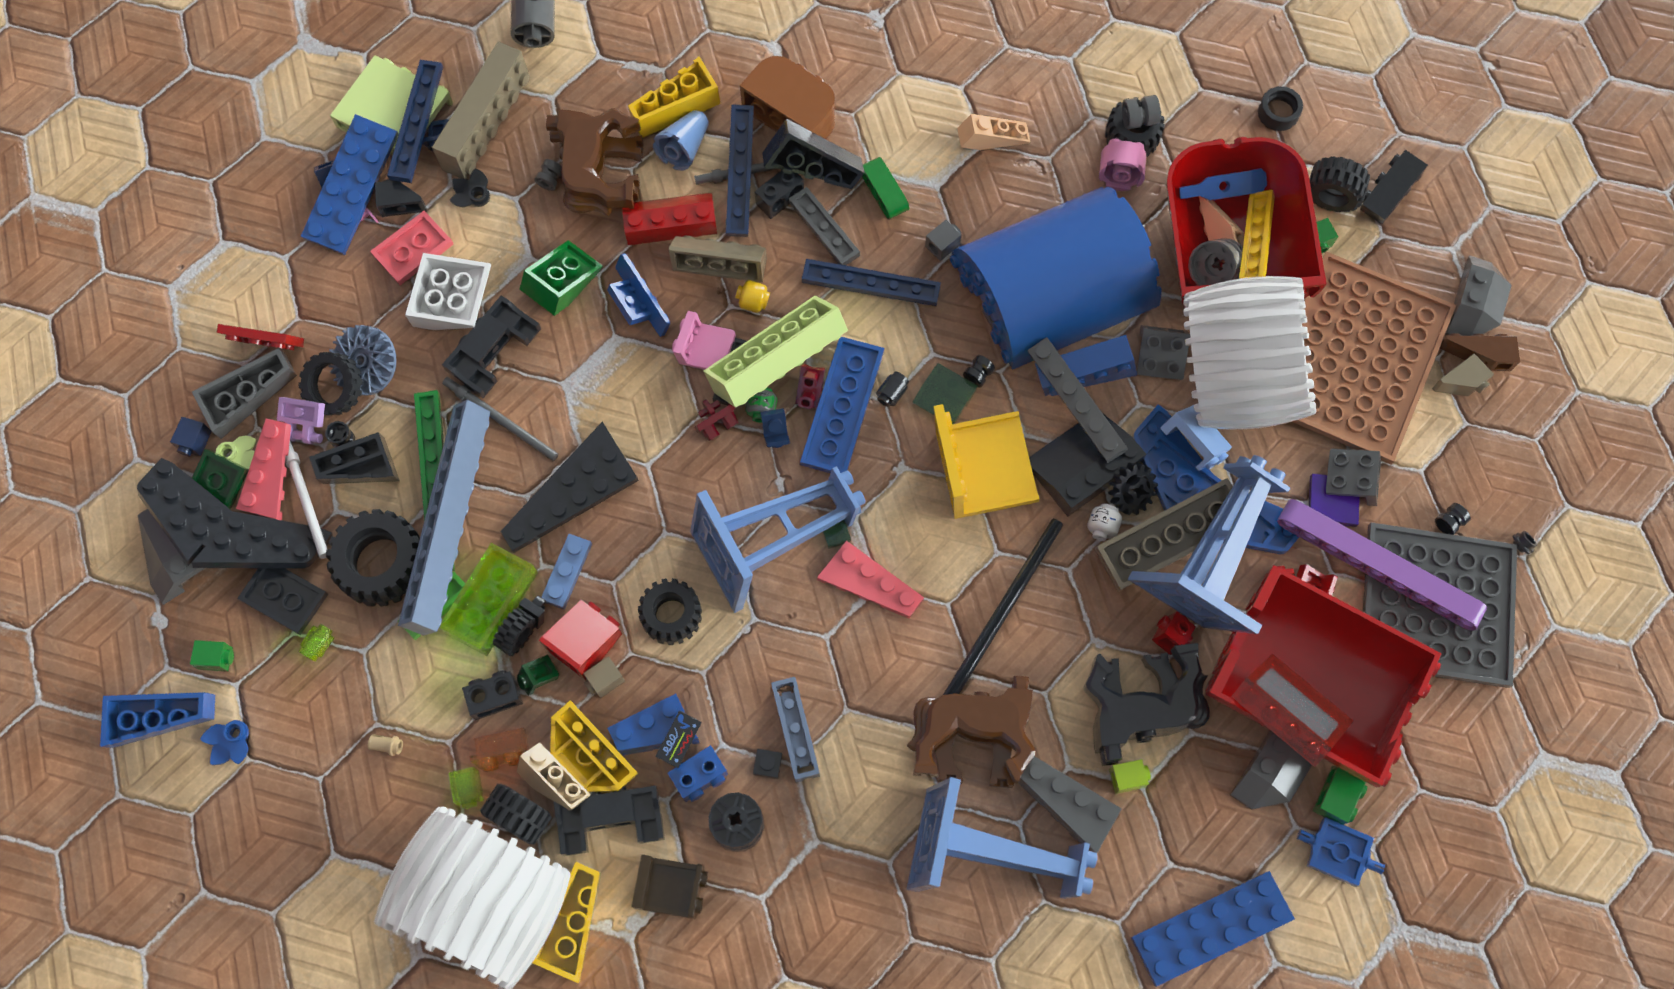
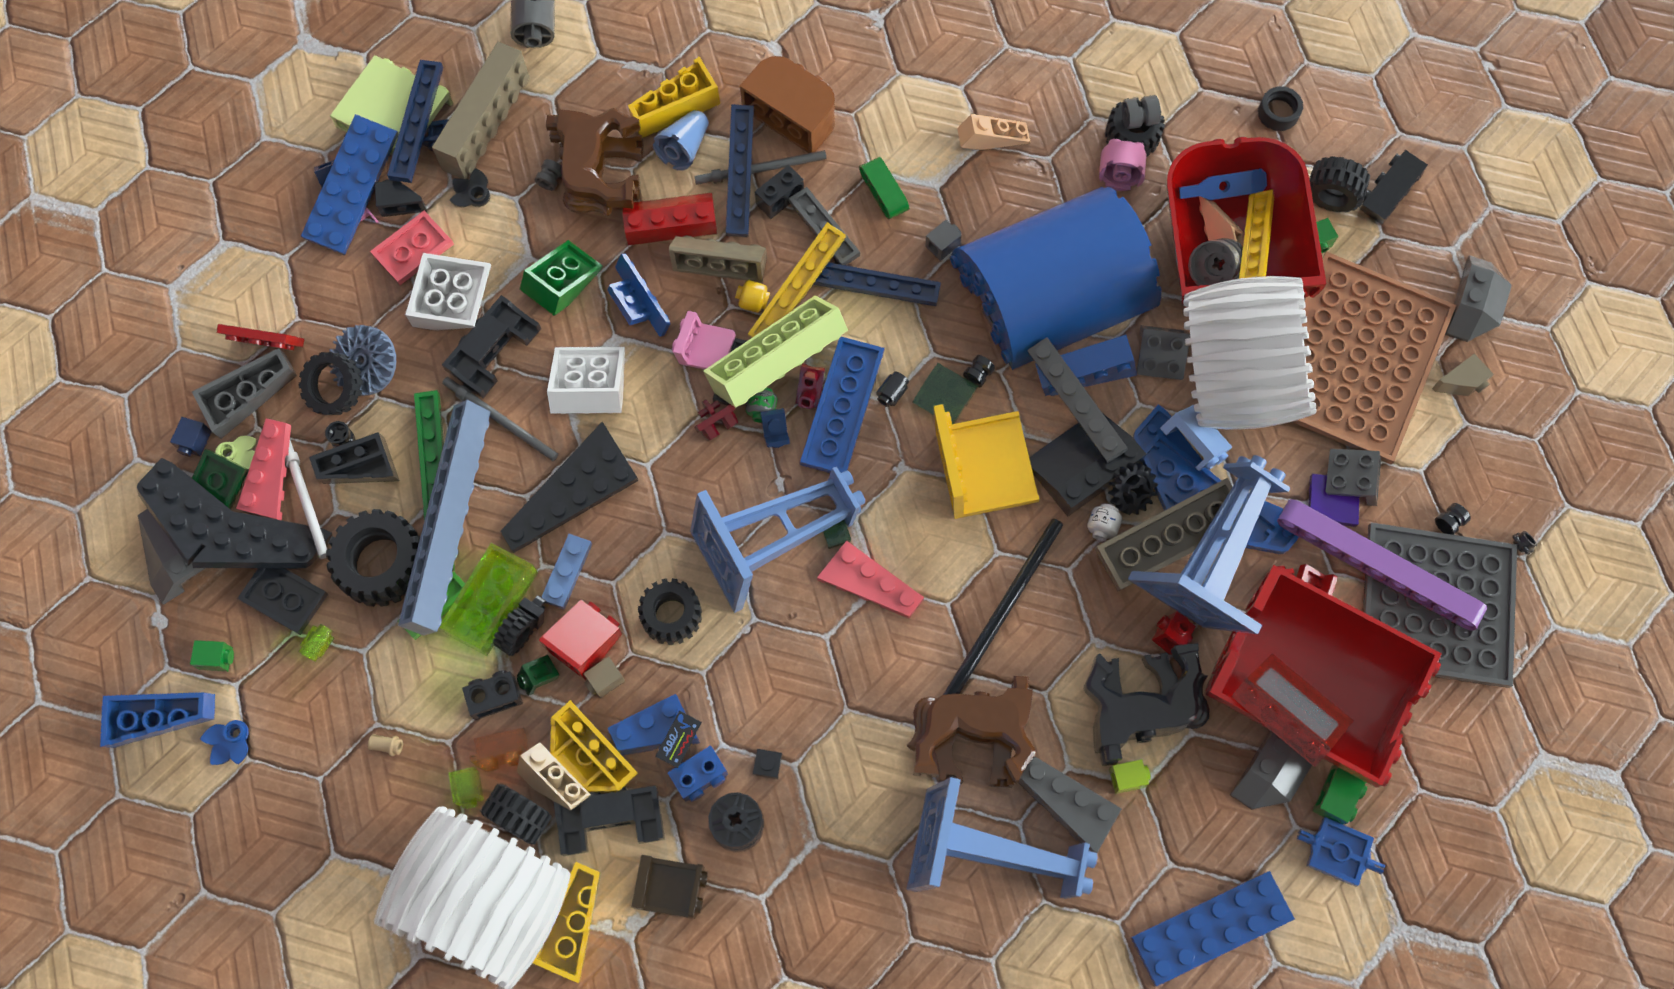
(302, 412): lavender plate -> none
(586, 380): none -> white slope
(795, 729): sand blue piece -> none
(801, 277): none -> yellow plate
(810, 155): black wedge -> none
(1496, 351): reddish brown slope -> none

